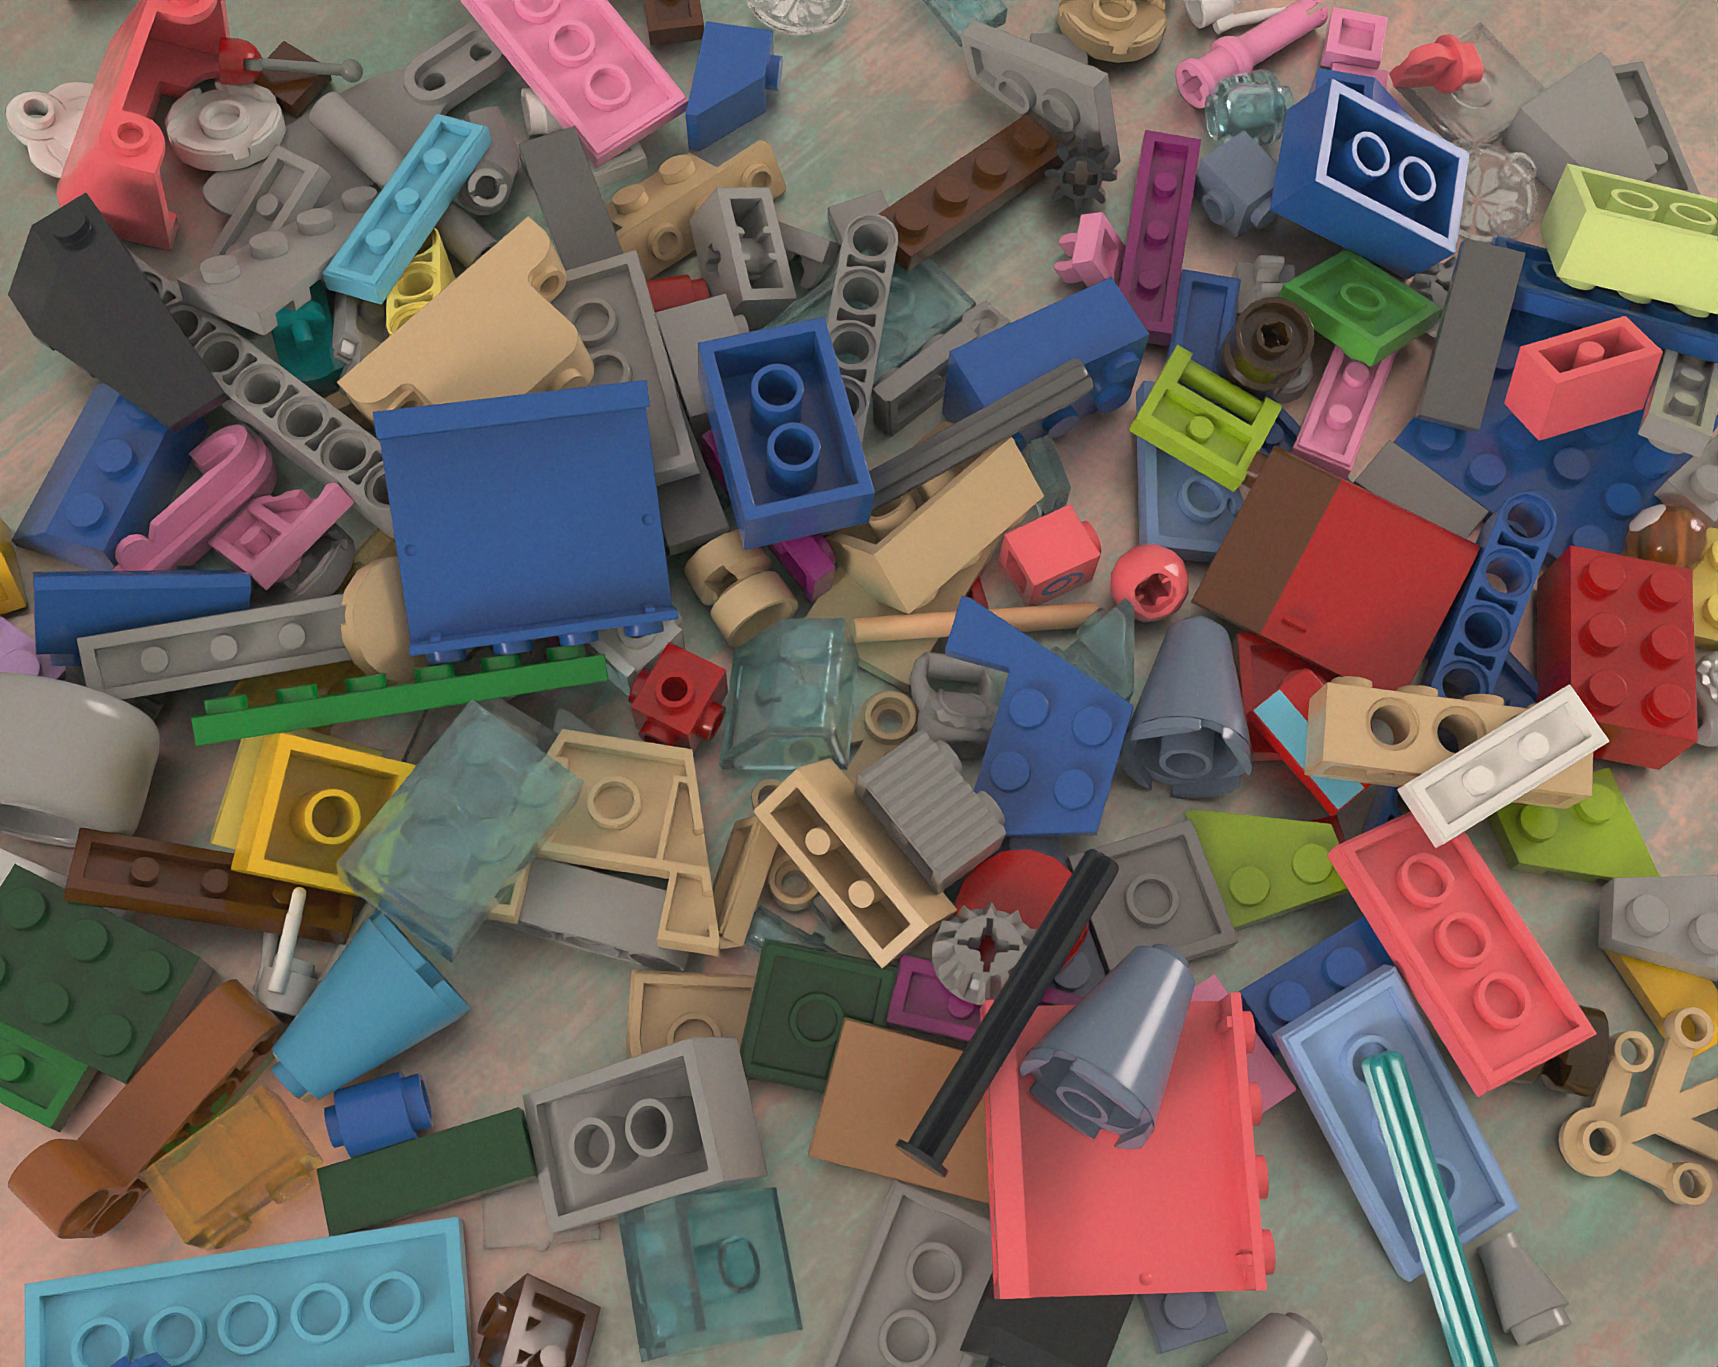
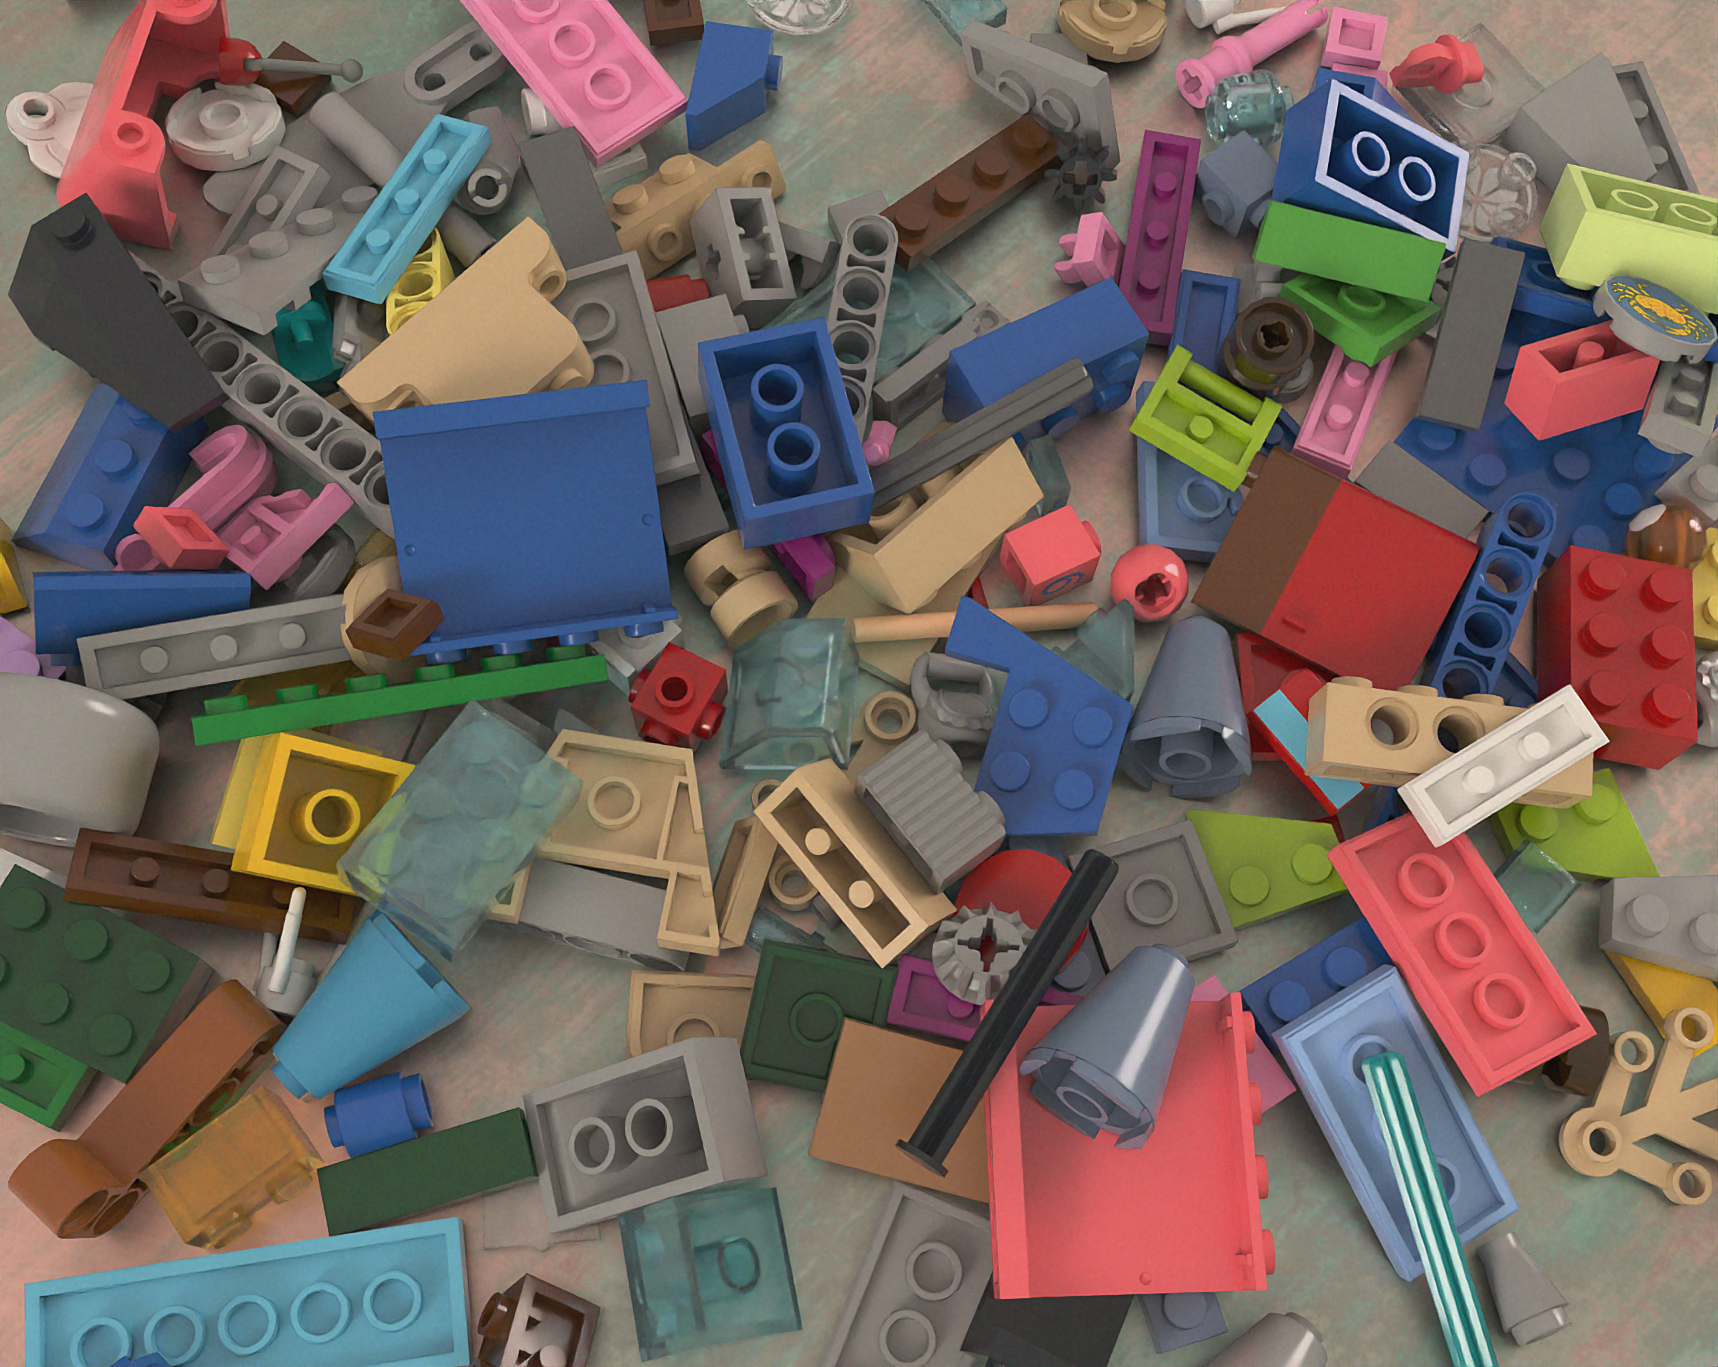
(180, 538): none -> coral plate
(395, 624): none -> reddish brown tile
(879, 442): none -> bright pink hand
(1348, 250): none -> bright green tile
(1535, 884): none -> clear light blue tile
(1654, 319): none -> tile

